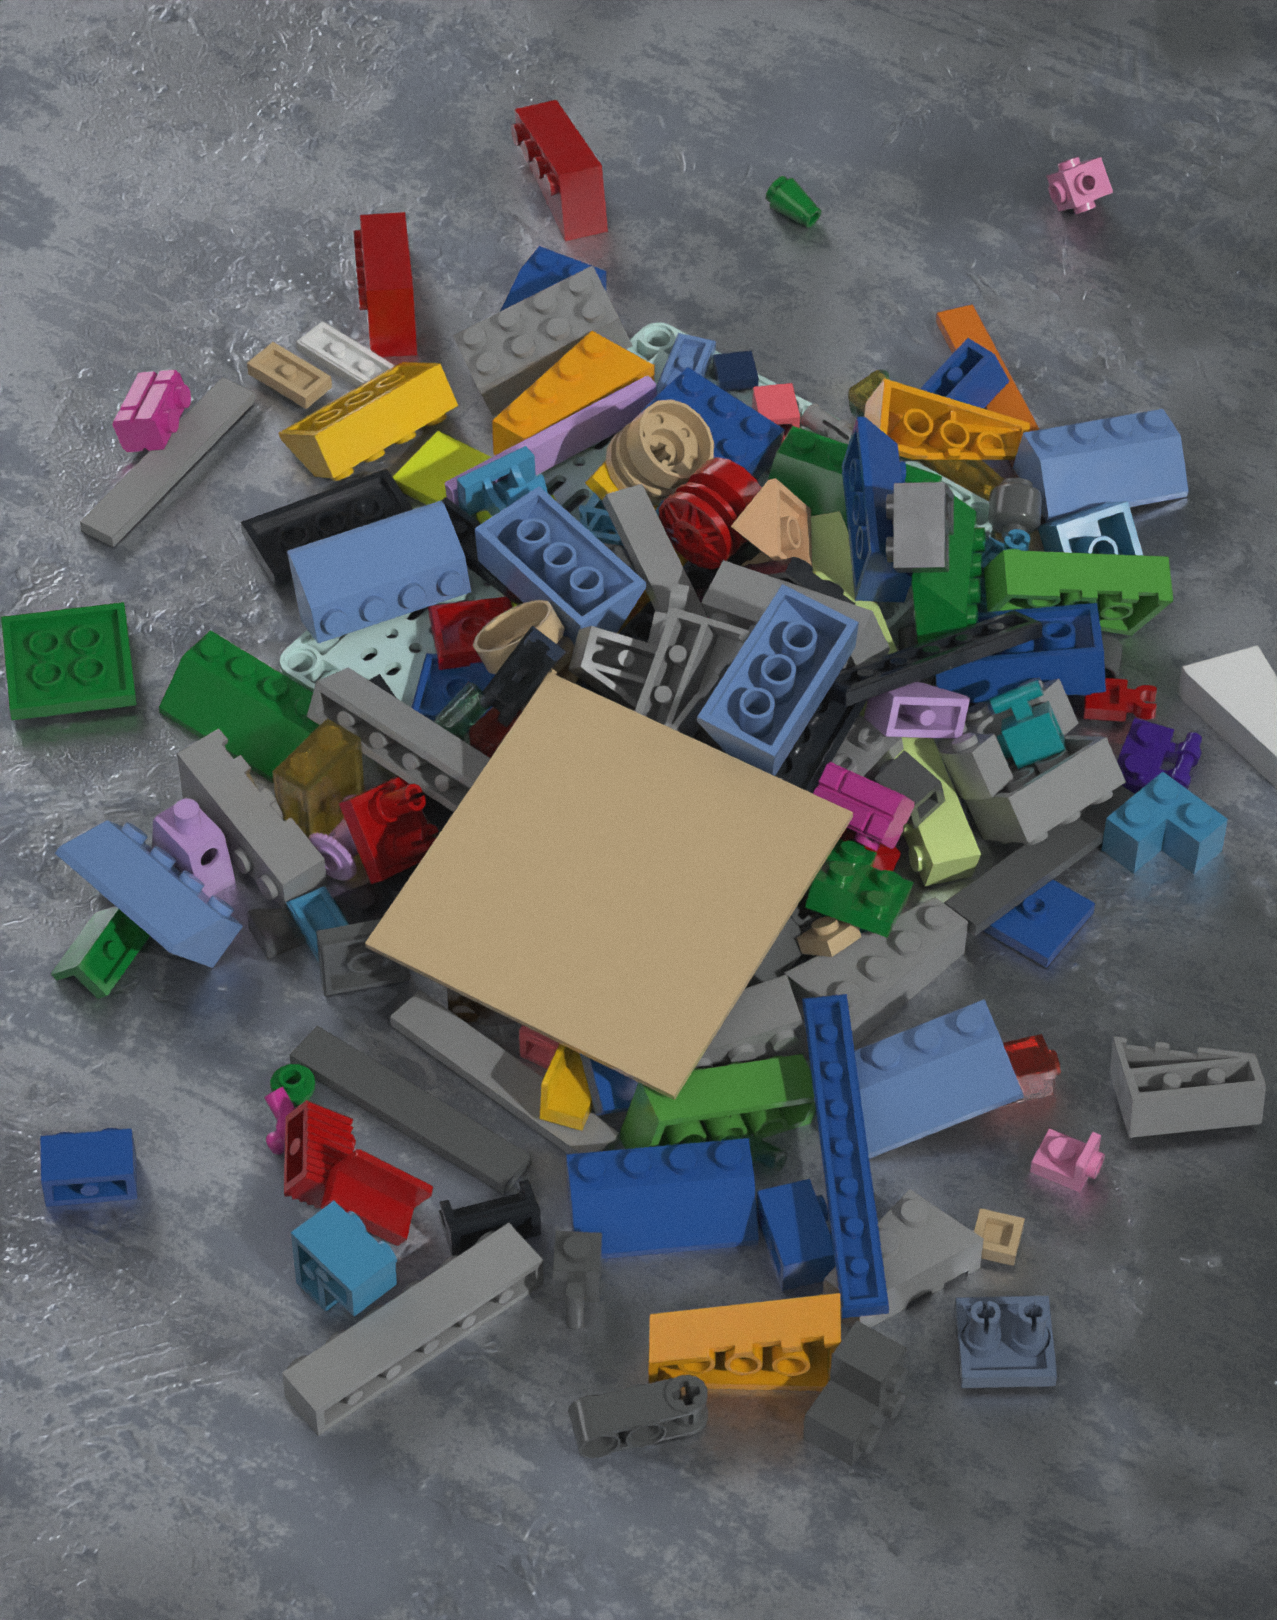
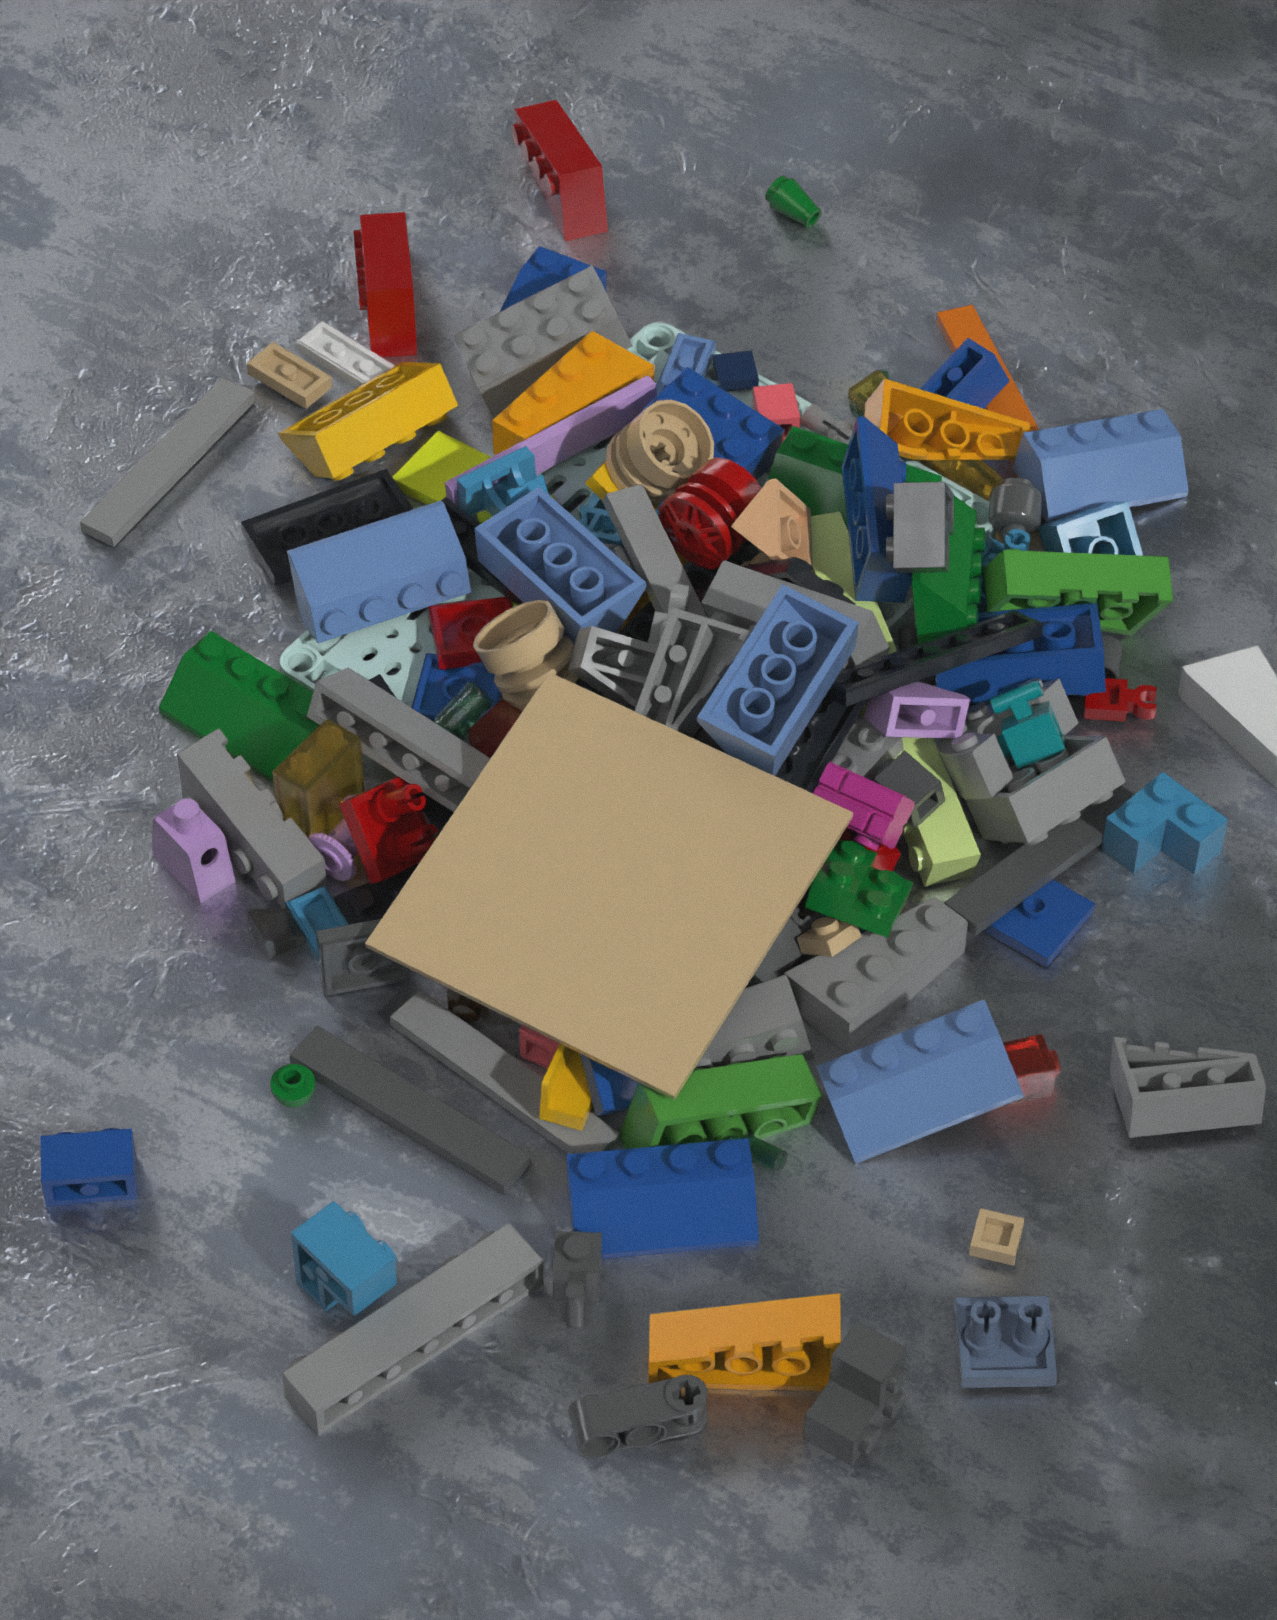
(68, 661): green plate -> none
(102, 951): green panel -> none
(151, 410): dark pink brick -> none
(153, 891): medium blue slope -> none
(280, 1106): dark pink arm -> none
(313, 1145): red brick -> none
(376, 1193): red panel -> none
(469, 1223): black hinge -> none
(521, 675): black hinge -> none
(796, 1233): blue brick -> none
(845, 1157): blue tile -> none
(919, 1254): light grey wedge -> none
(1068, 1159): bright pink bracket -> none
(1078, 184): bright pink brick -> none
(1149, 747): dark purple plate -> none

